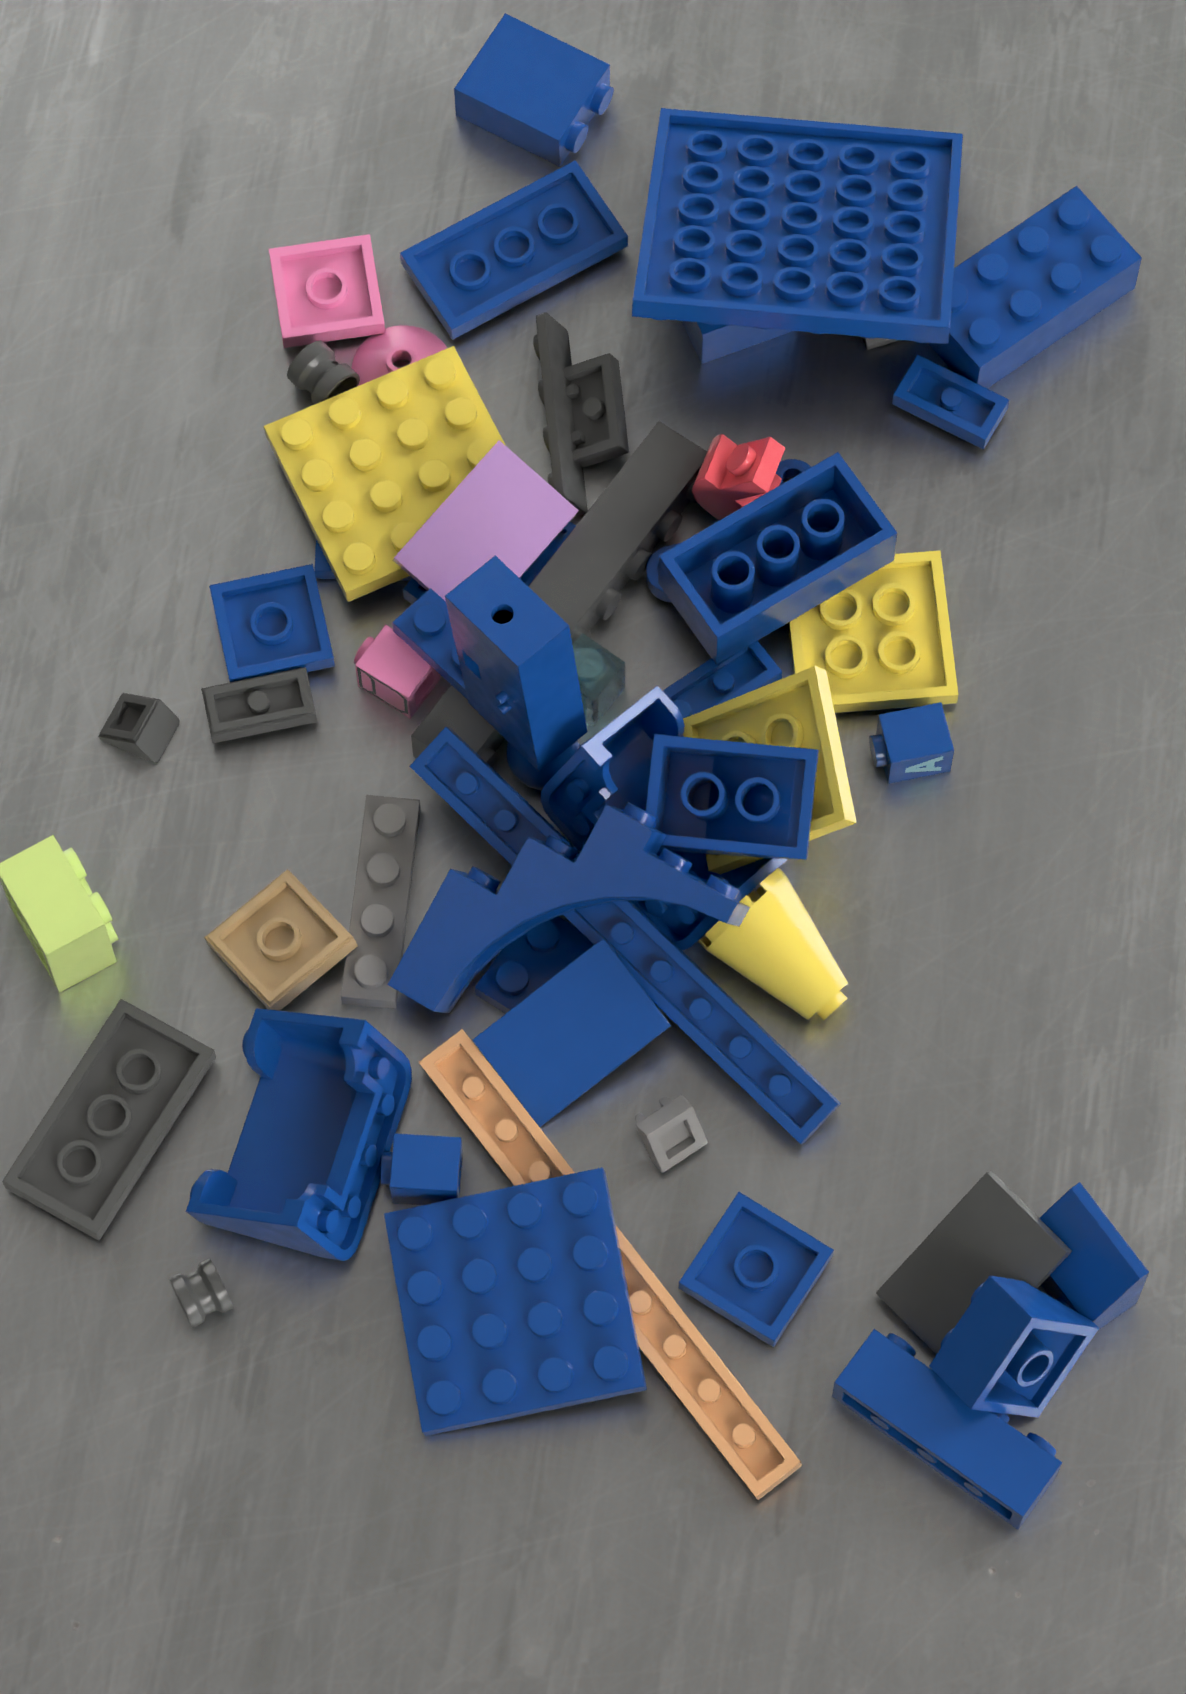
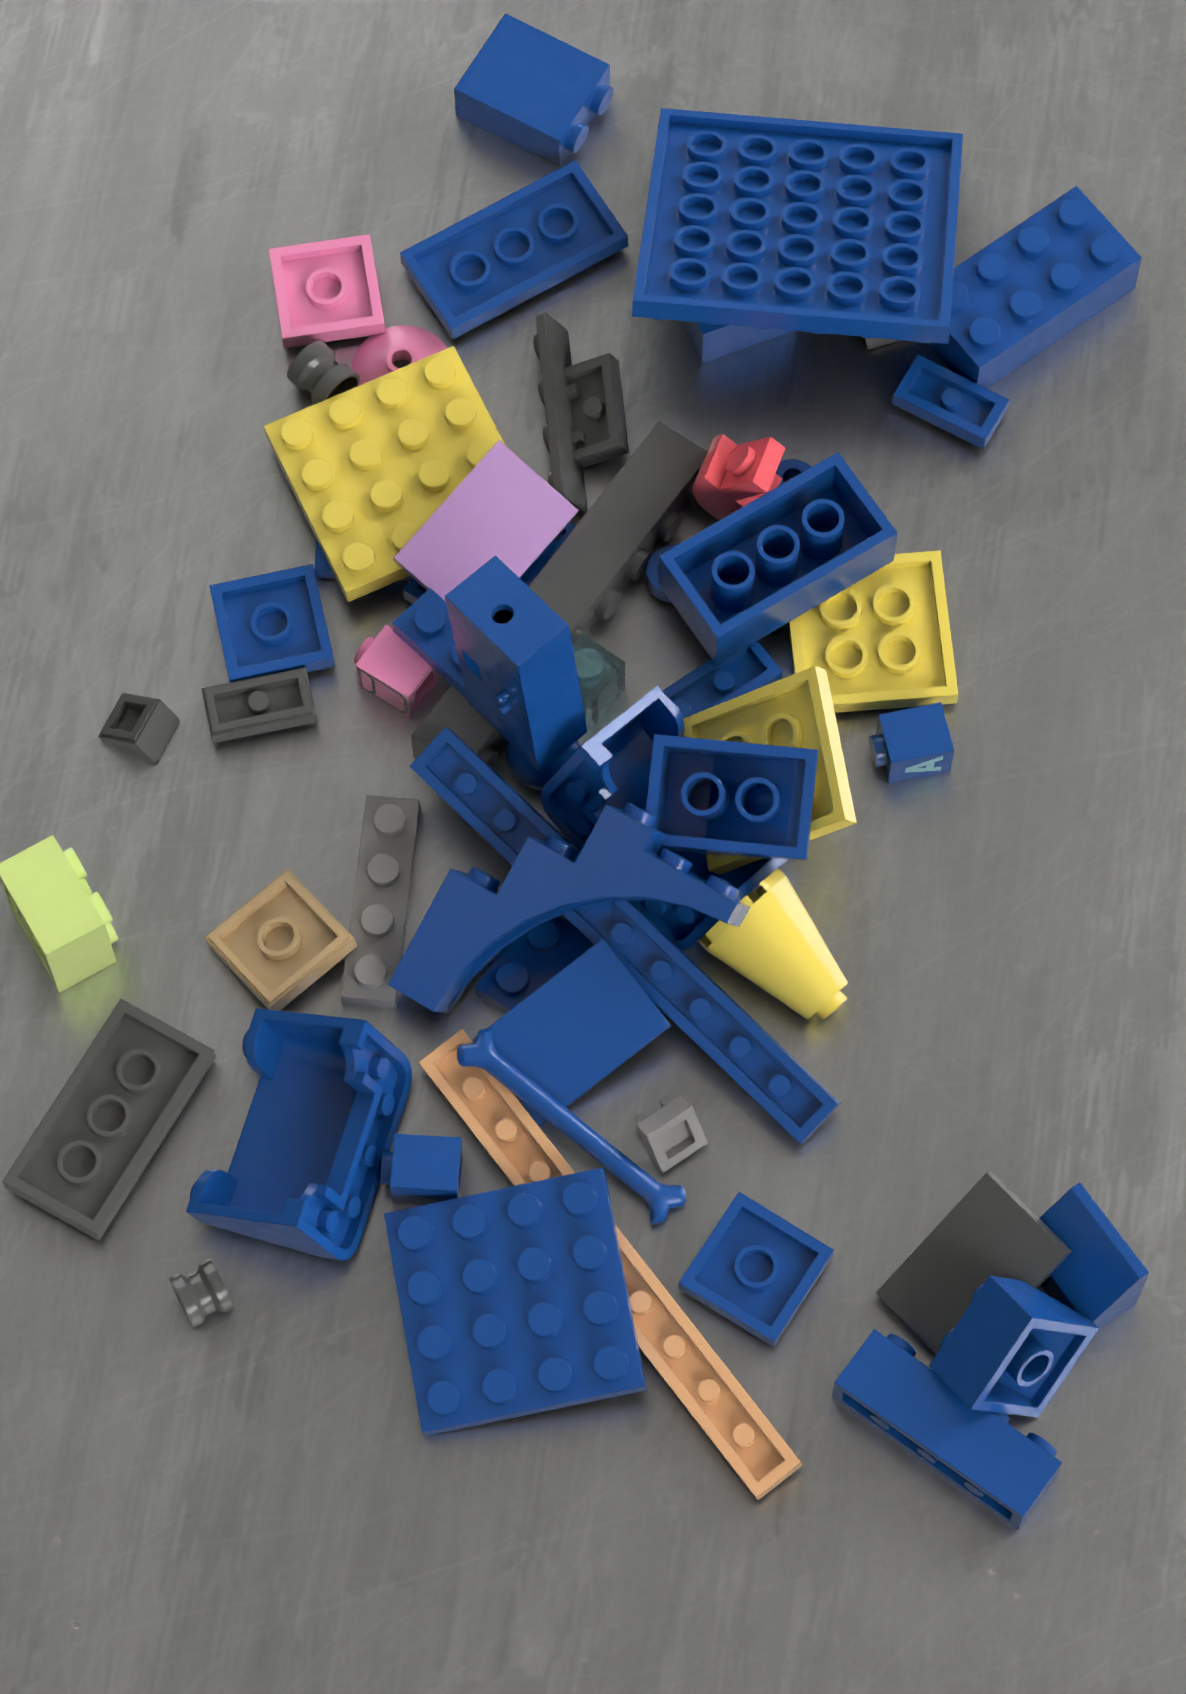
(485, 1056): none -> blue piece

